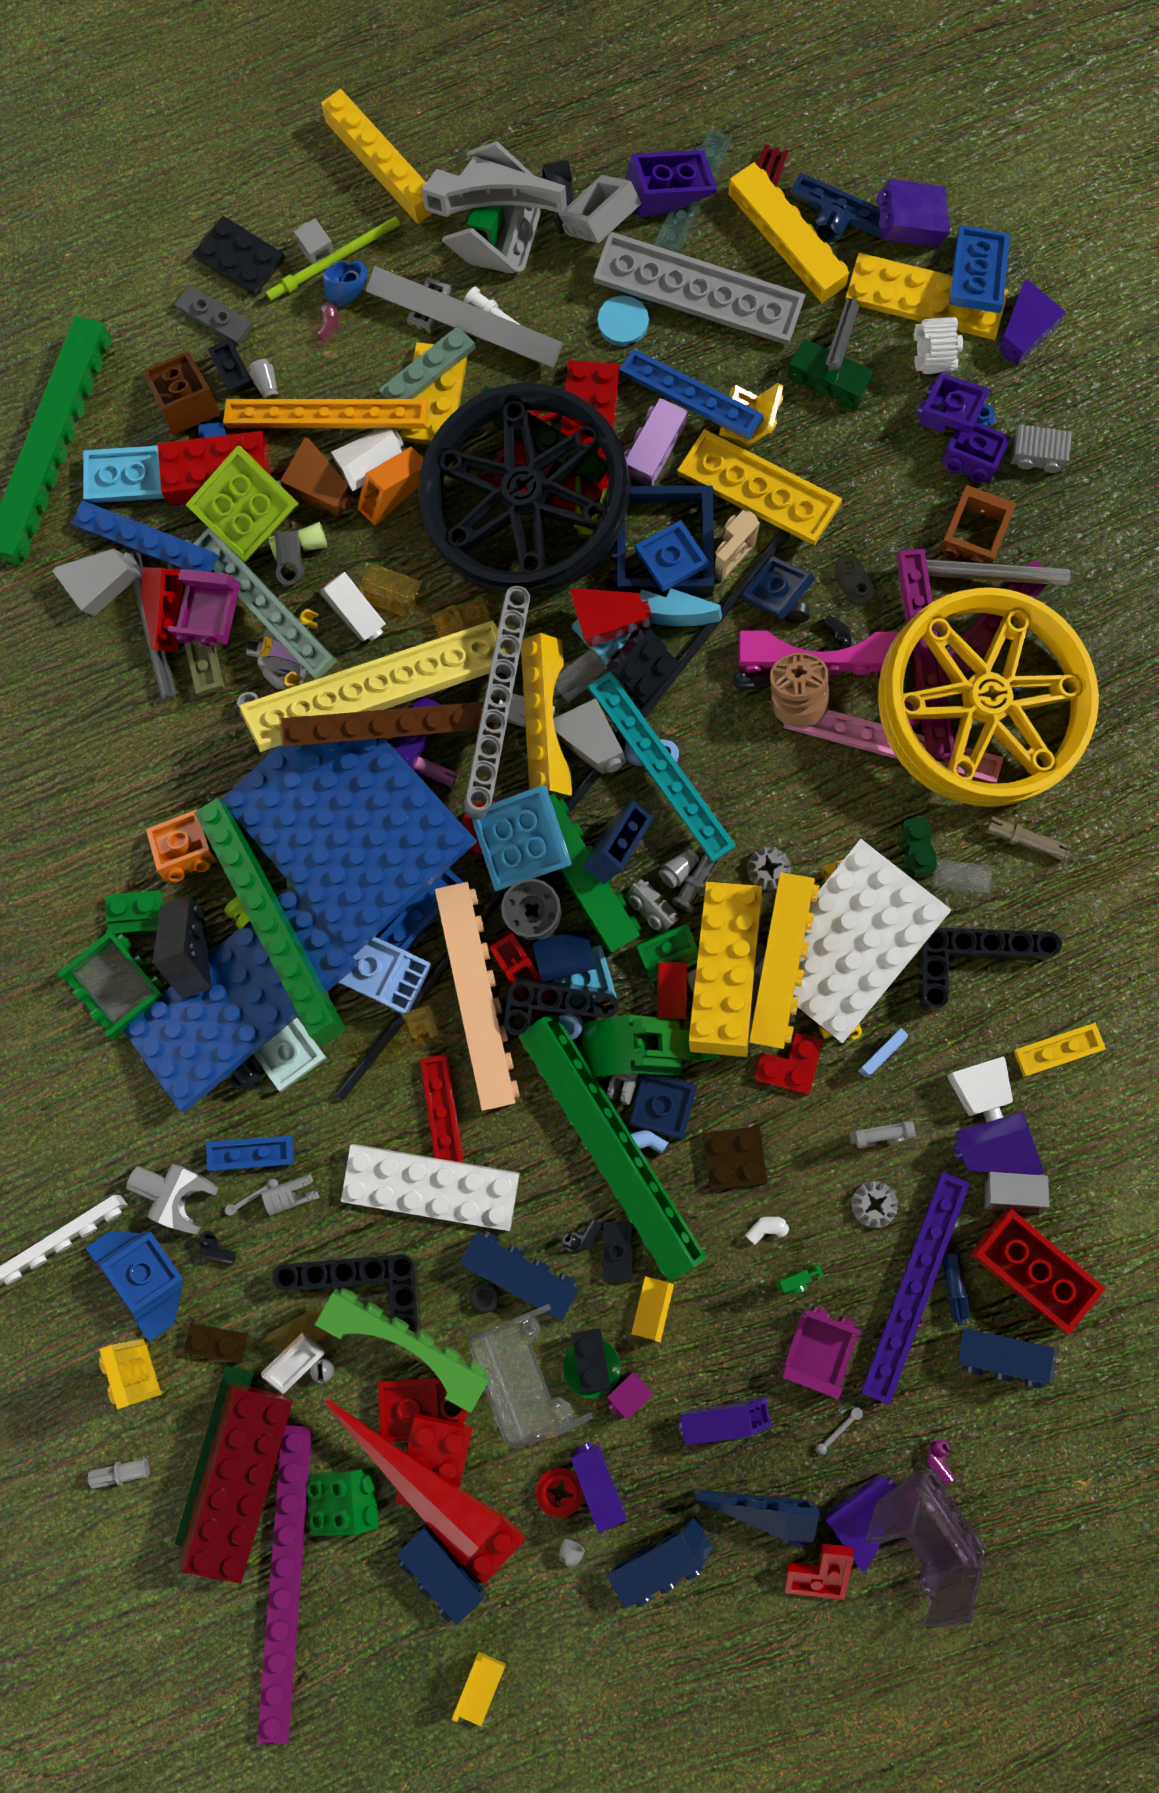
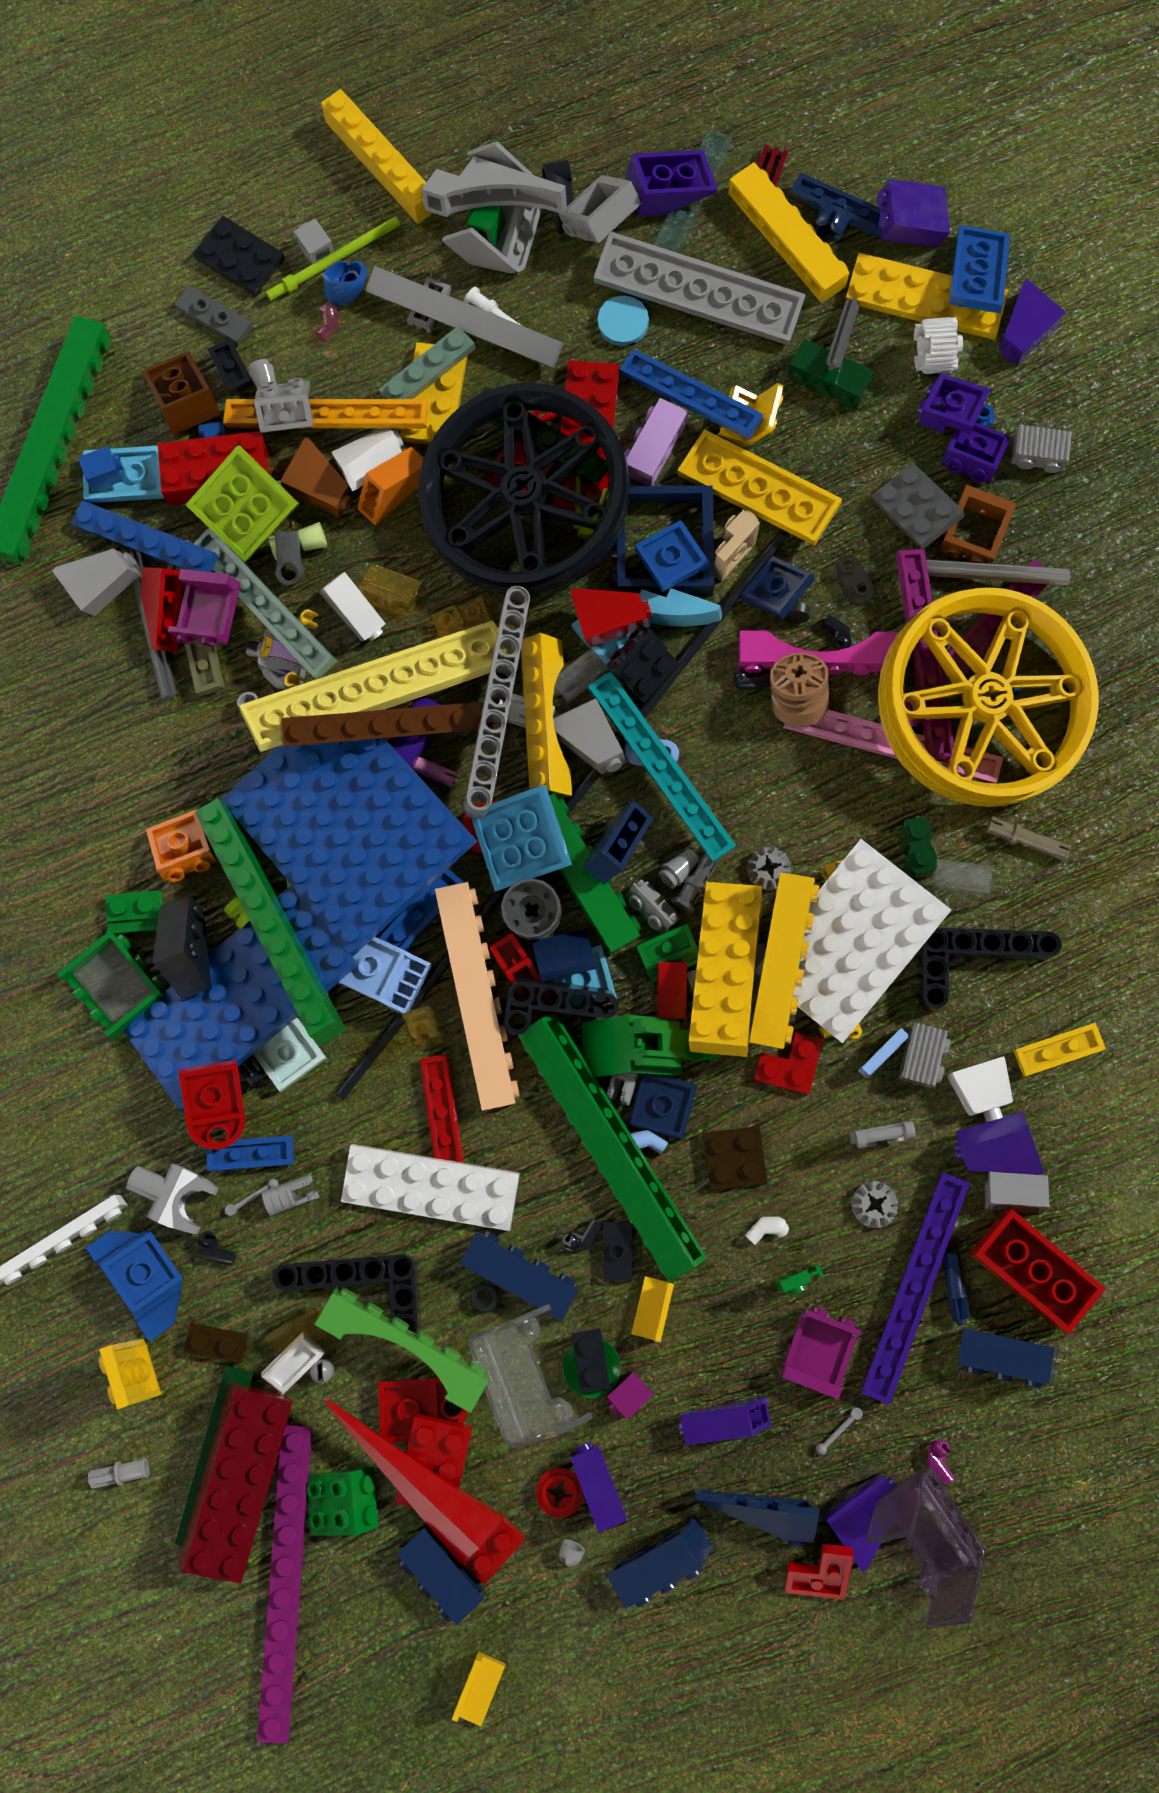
(101, 468): none -> blue brick
(212, 1101): none -> red plate
(283, 405): none -> light grey bracket
(572, 1024): light blue tile -> none
(917, 506): none -> dark grey plate
(923, 1055): none -> light grey brick

